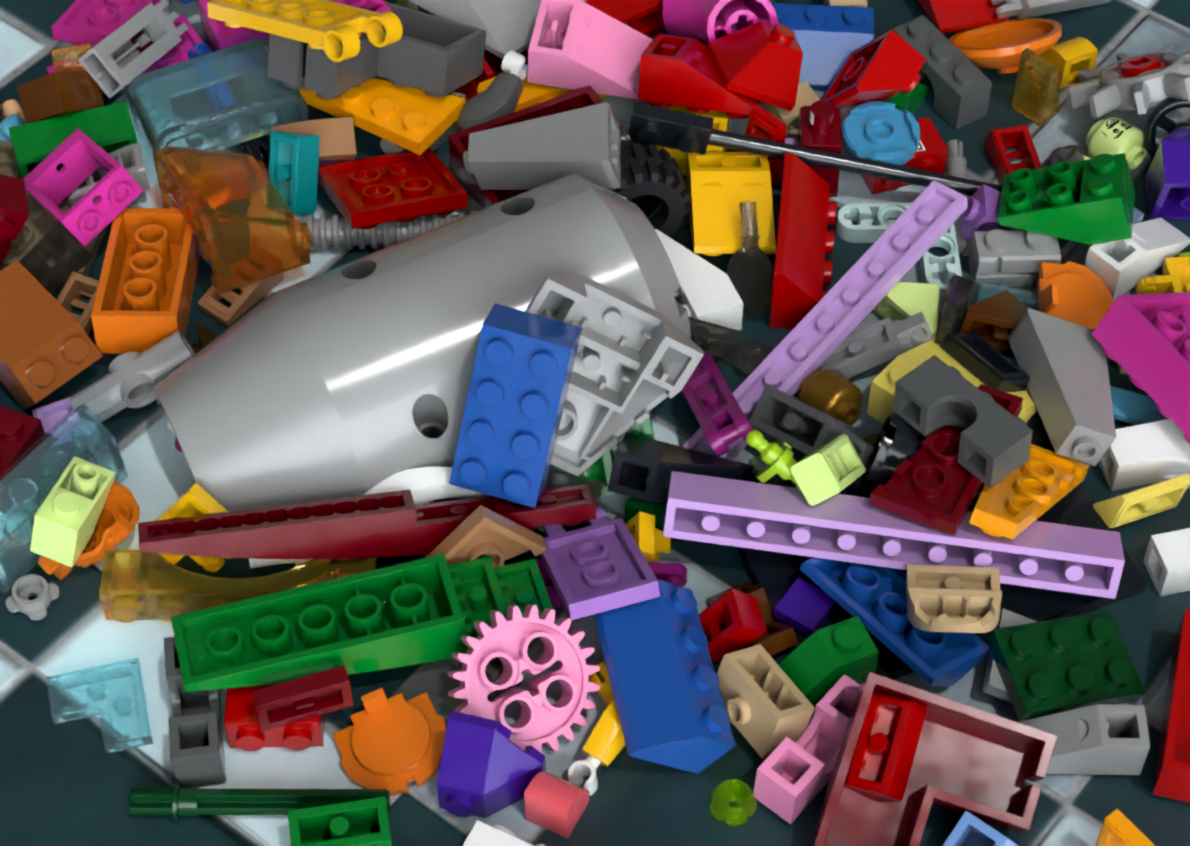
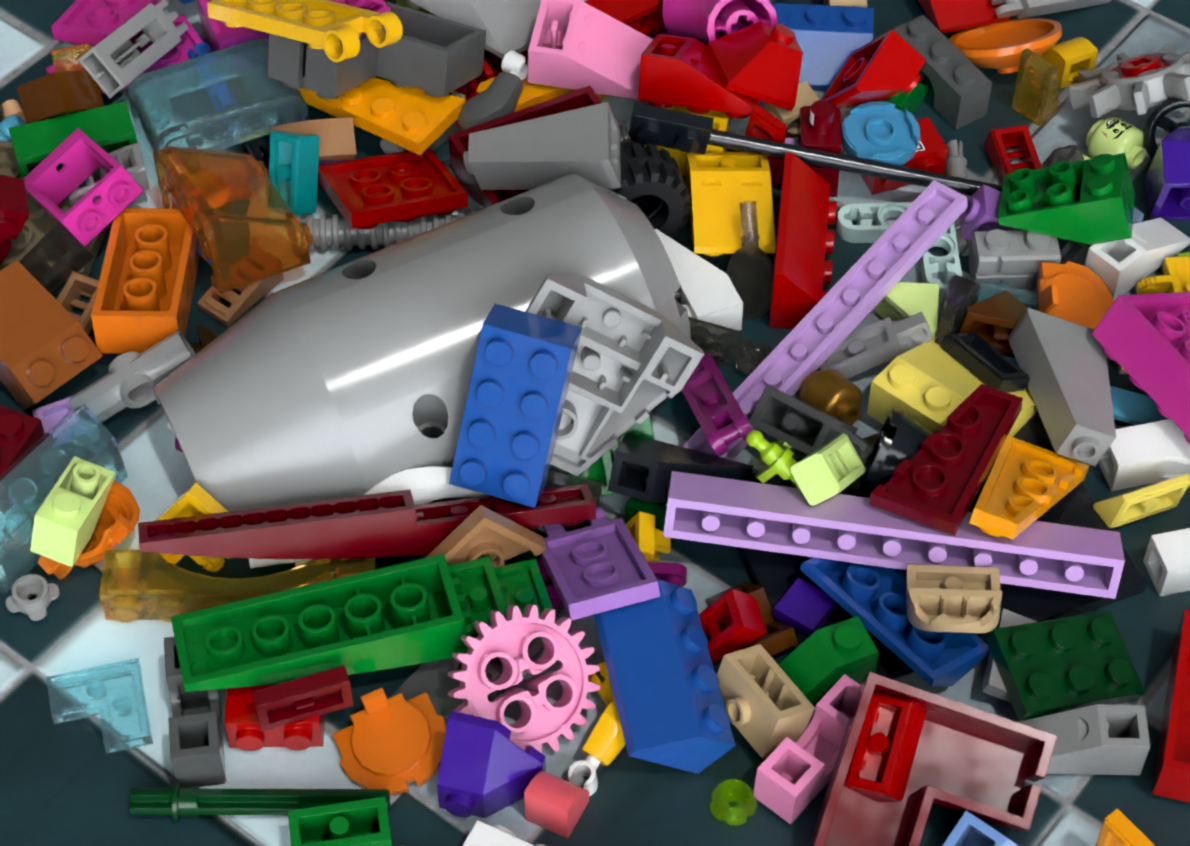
(940, 396): dark grey arch -> none

